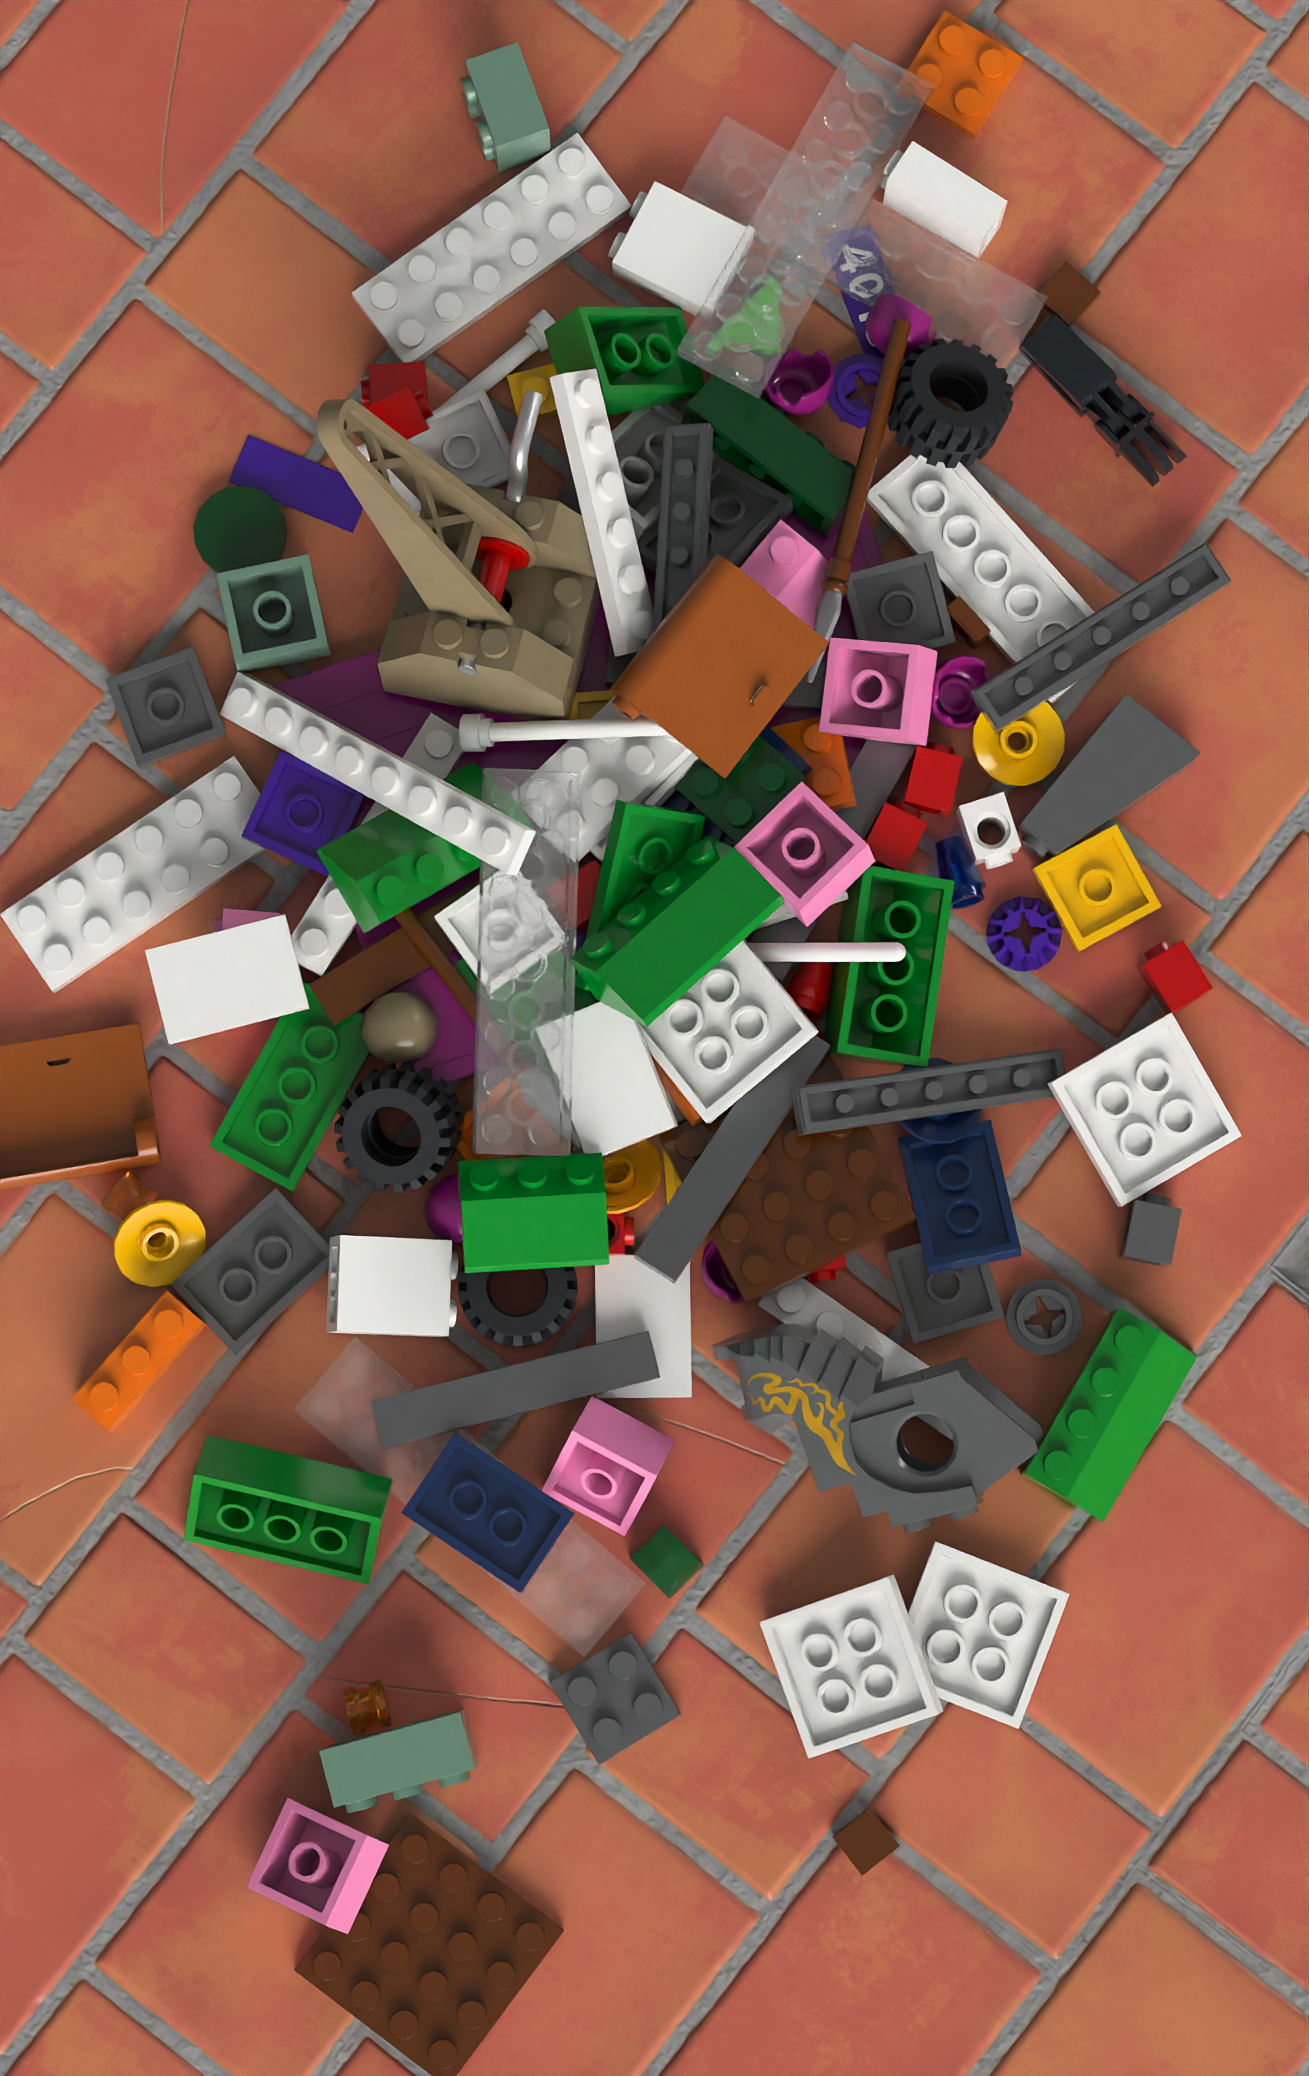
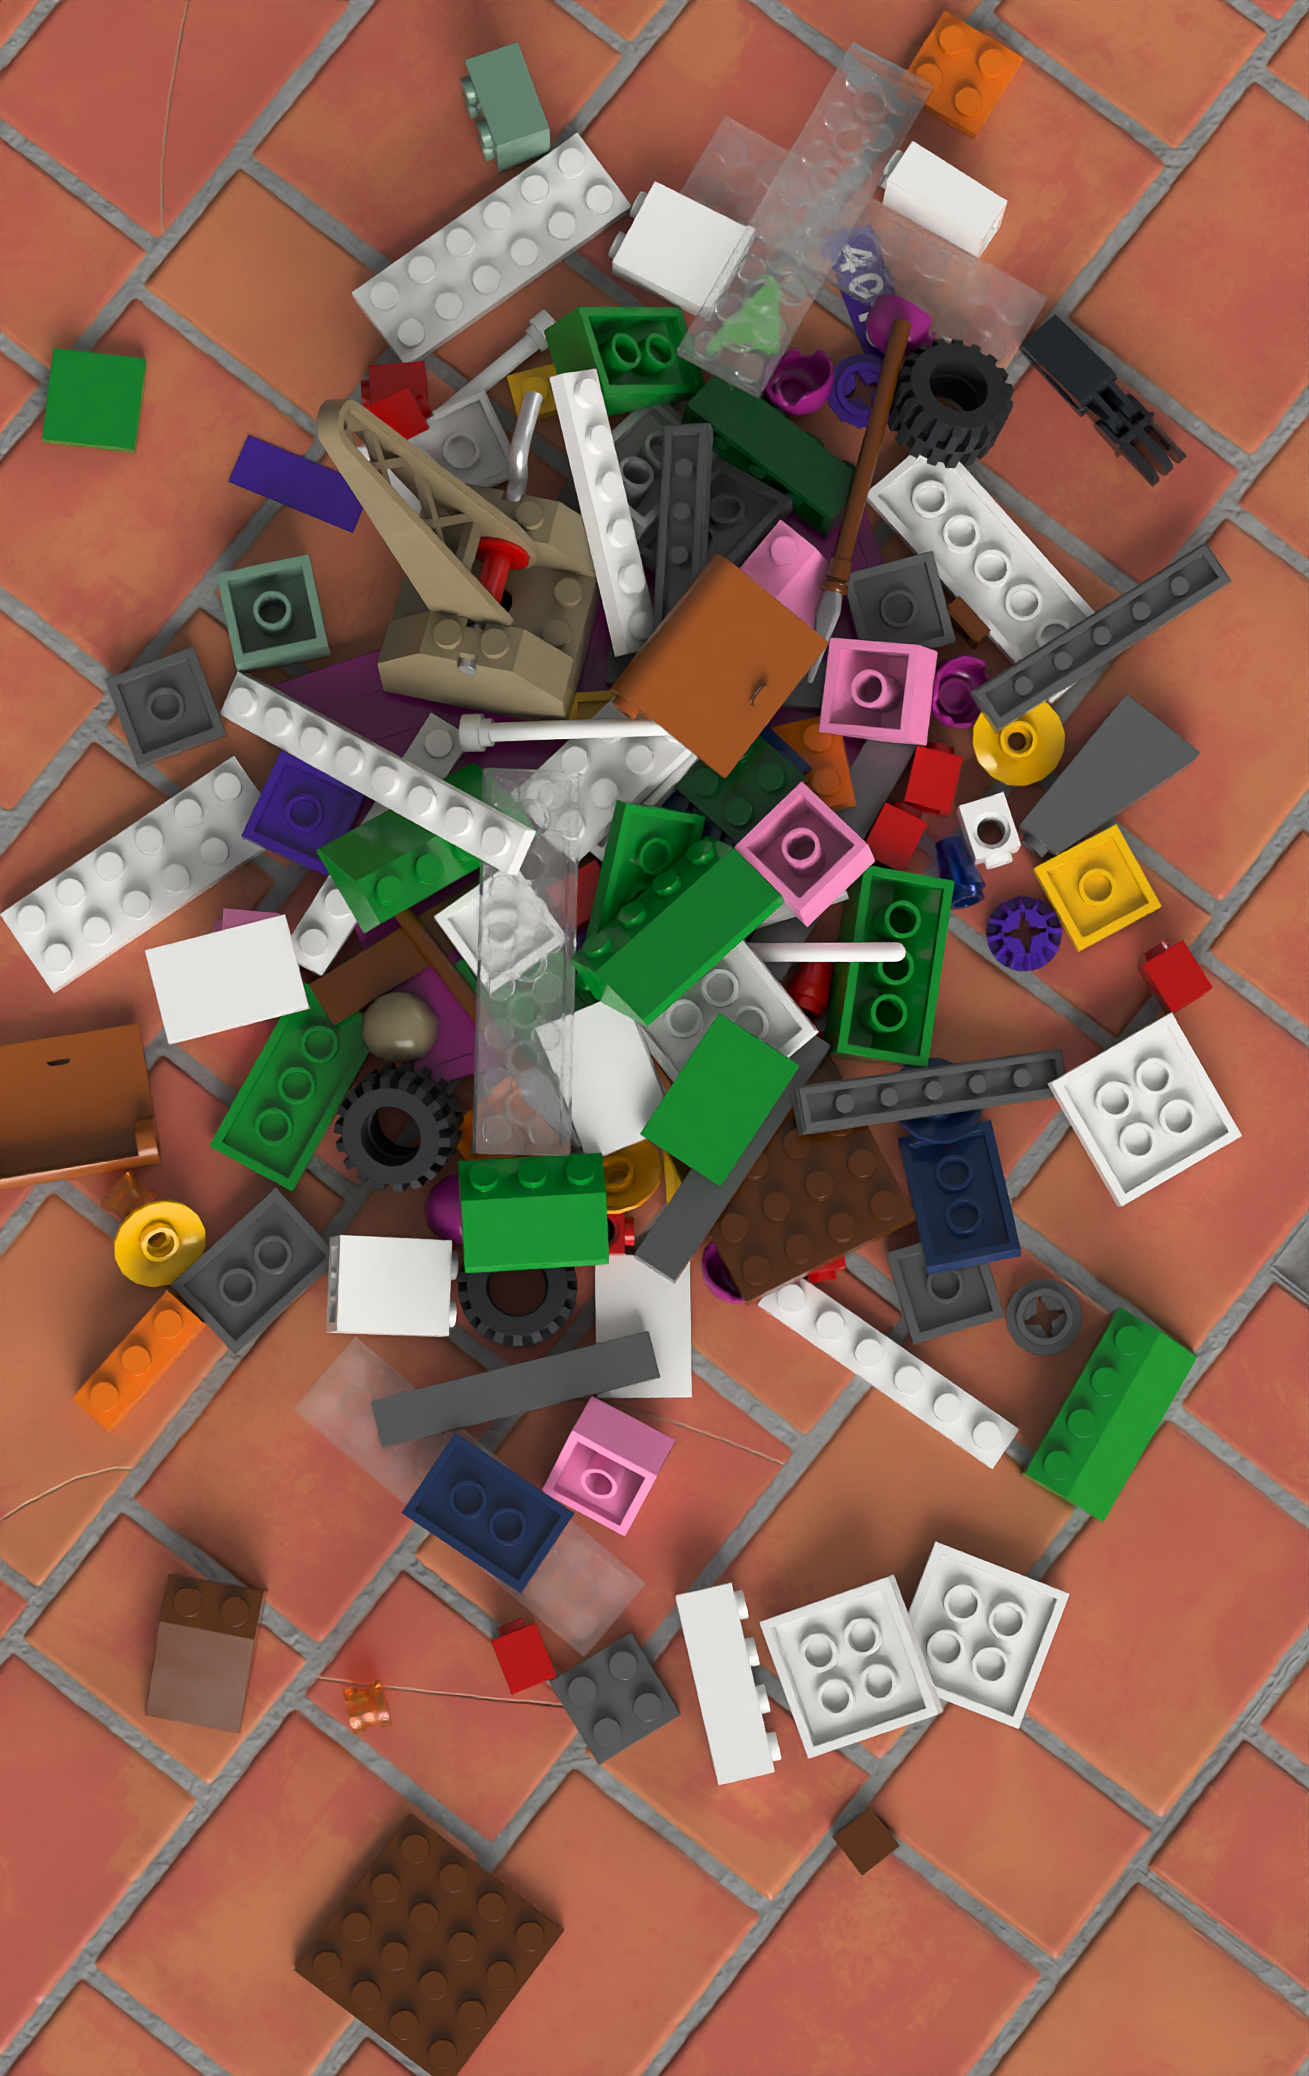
(94, 400): none -> green tile
(205, 1652): none -> reddish brown slope
(239, 529): dark green tile -> none
(287, 1509): green slope -> none
(317, 1866): bright pink brick -> none
(399, 1761): sand green brick -> none
(523, 1655): none -> red brick
(666, 1562): dark green brick -> none
(719, 1099): none -> green tile
(725, 1682): none -> white brick
(854, 1421): dark grey animal -> none
(1068, 294): reddish brown tile -> none
(1151, 1231): dark grey brick -> none

